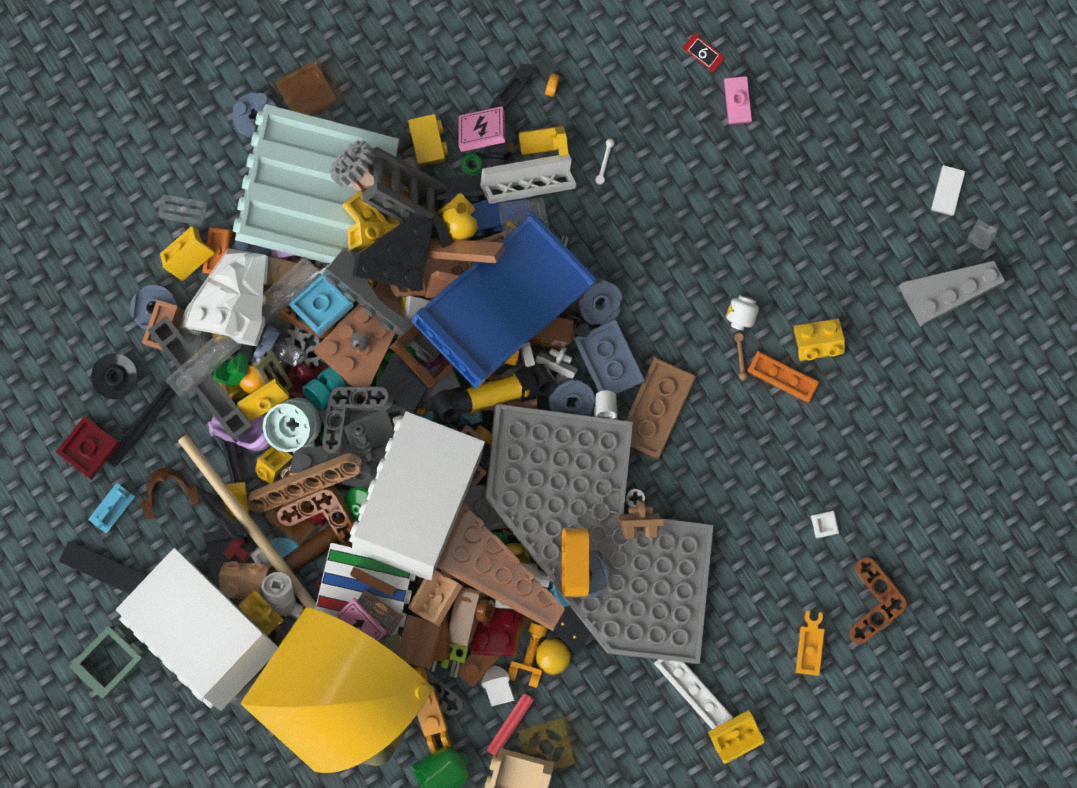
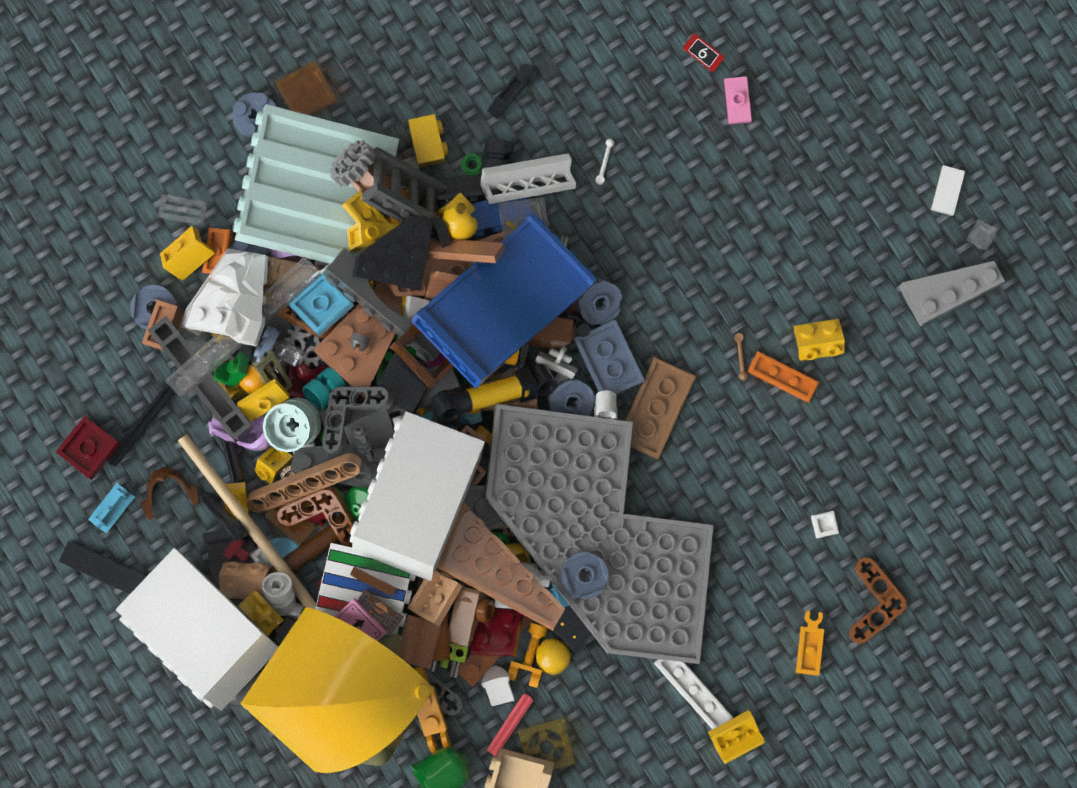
(97, 686): sand green window -> none
(103, 371): black dish -> none
(481, 129): bright pink tile -> none
(527, 356): white tile -> none
(544, 140): yellow bracket -> none
(552, 85): light orange tile -> none
(575, 562): light orange beam -> none
(630, 494): white axle -> none
(640, 517): medium nougat hips -> none
(742, 312): white head -> none

